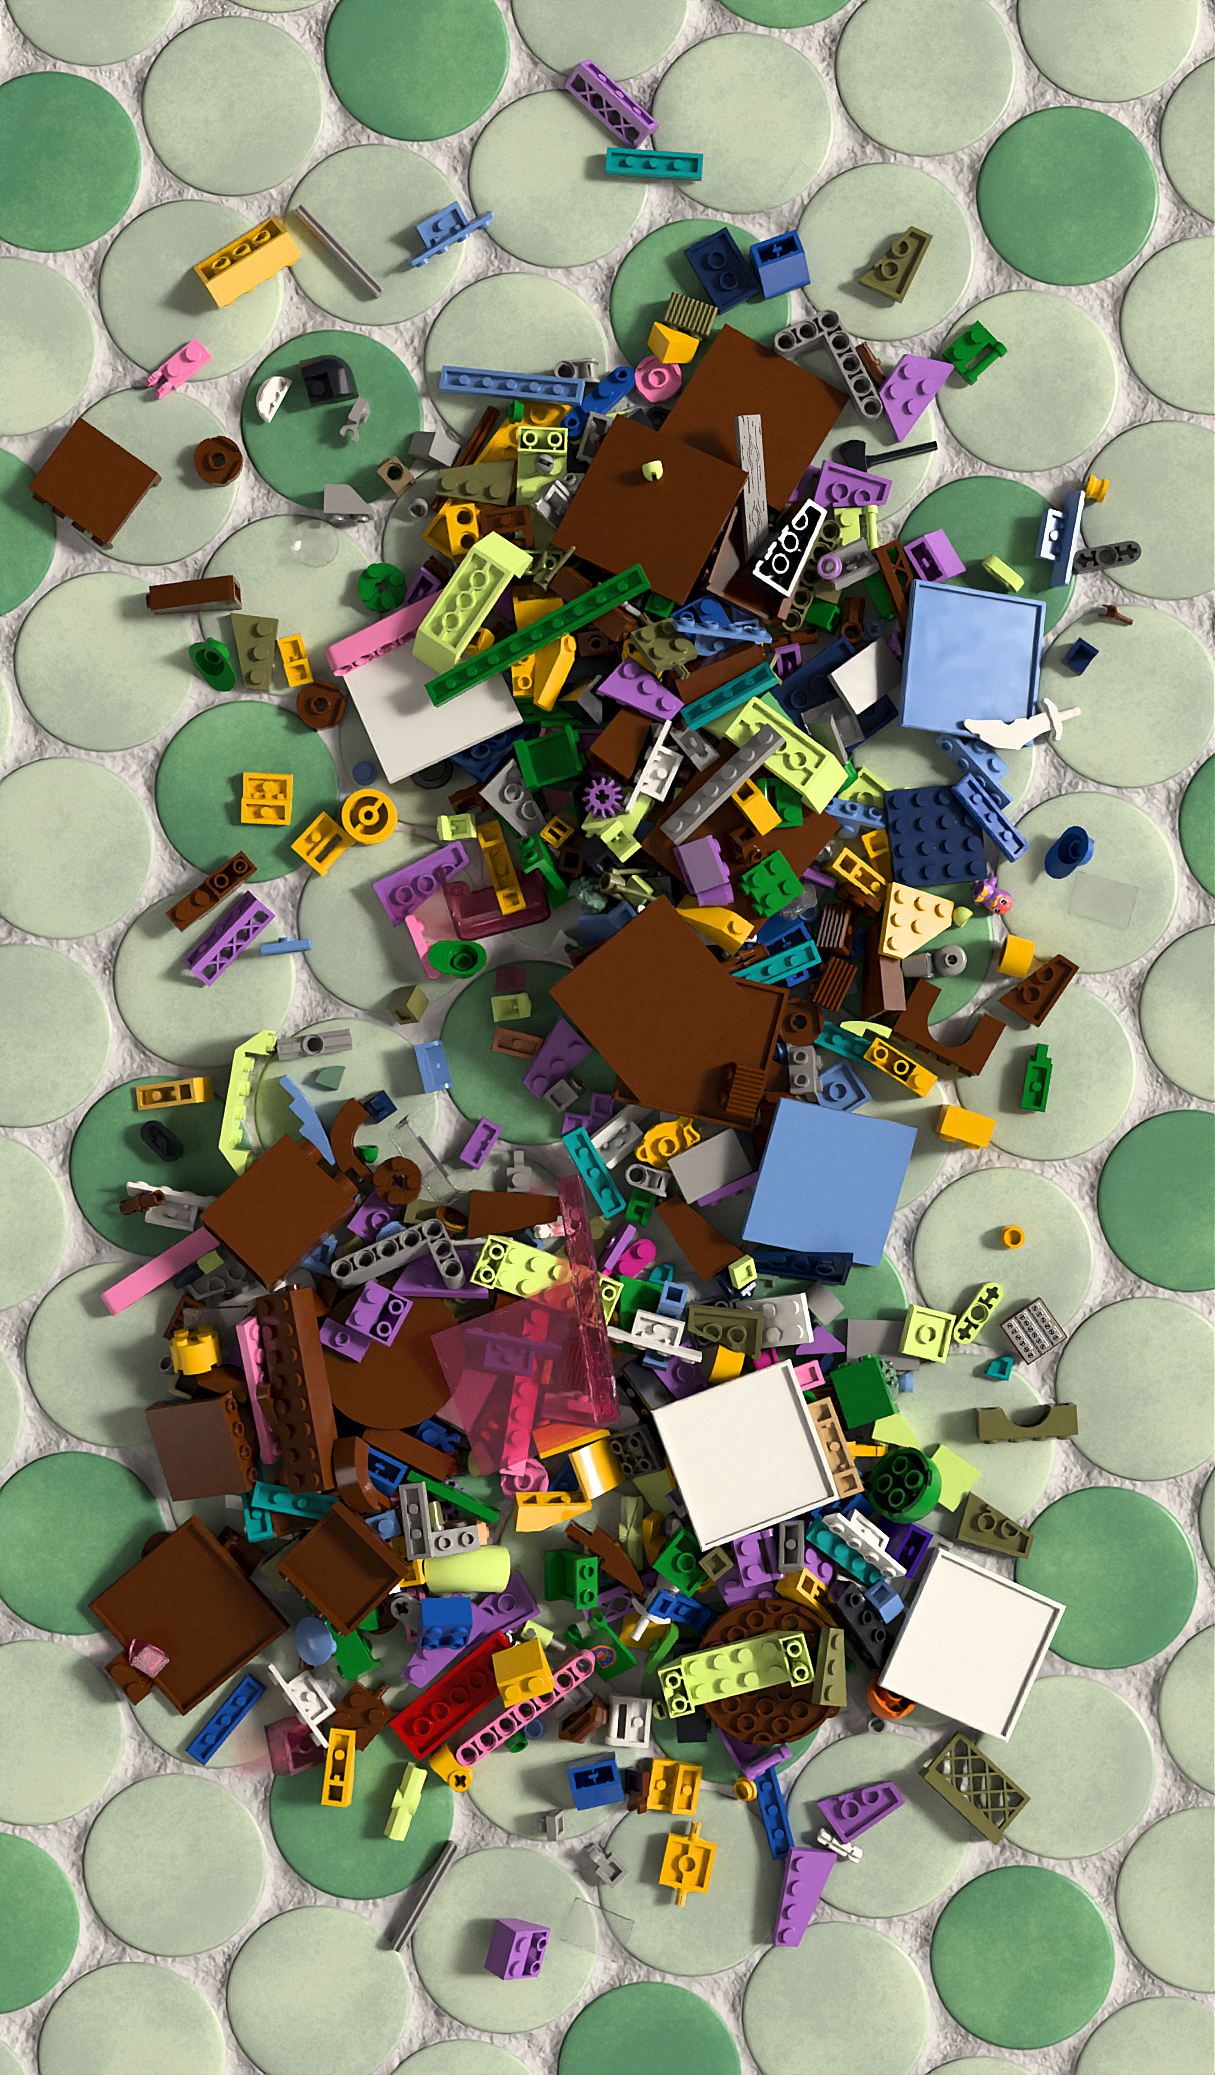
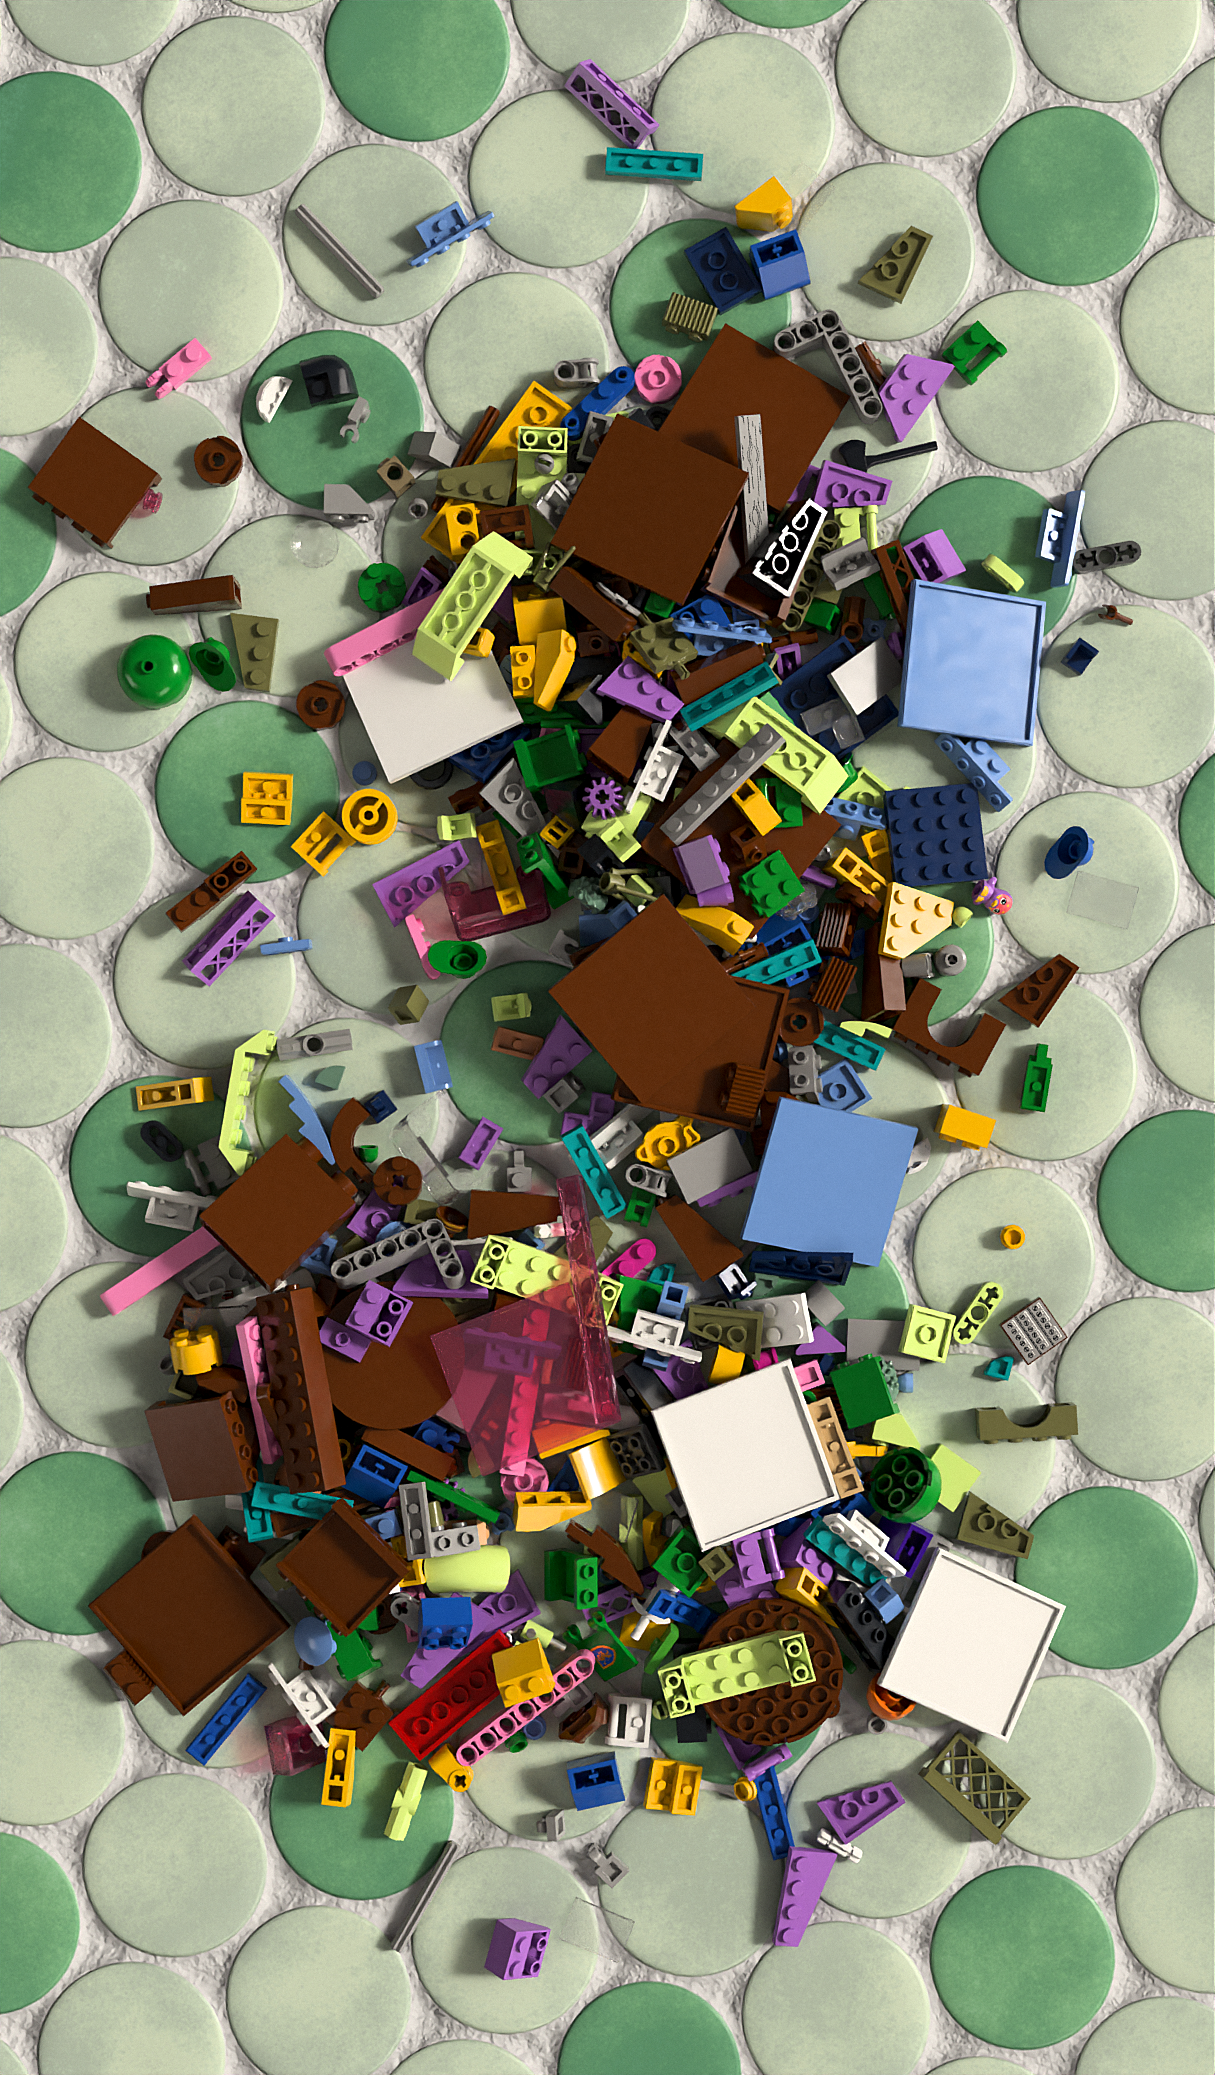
(142, 1202): reddish brown pin -> none
(147, 1657): clear pink tile -> none
(152, 501): none -> clear pink bush
(165, 682): none -> green cylinder
(204, 1266): piece -> none
(220, 1169): none -> light grey plate
(247, 262): yellow slope -> none
(295, 660): yellow slope -> none
(353, 1478): reddish brown arch -> none
(508, 1524): none -> medium blue plate
(510, 979): clear pink panel -> none
(512, 385): medium blue plate -> none
(515, 412): green plate -> none
(537, 635): green plate -> none
(615, 1245): medium lavender plate -> none
(638, 1787): reddish brown plate -> none
(652, 468): yellowish green hinge -> none
(671, 345): yellow slope -> none
(687, 1863): yellow plate -> none
(742, 1271): yellowish green plate -> none
(765, 208): none -> yellow slope
(791, 1546): light grey slope -> none
(824, 561): lavender plate -> none
(827, 735): light grey slope -> none
(830, 1669): olive wing -> none
(900, 1068): yellow slope -> none
(919, 1156): none -> white plate
(990, 817): tile -> none
(1015, 956): yellow piece -> none
(1022, 730): white sword -> none
(1096, 488): yellow wheel -> none

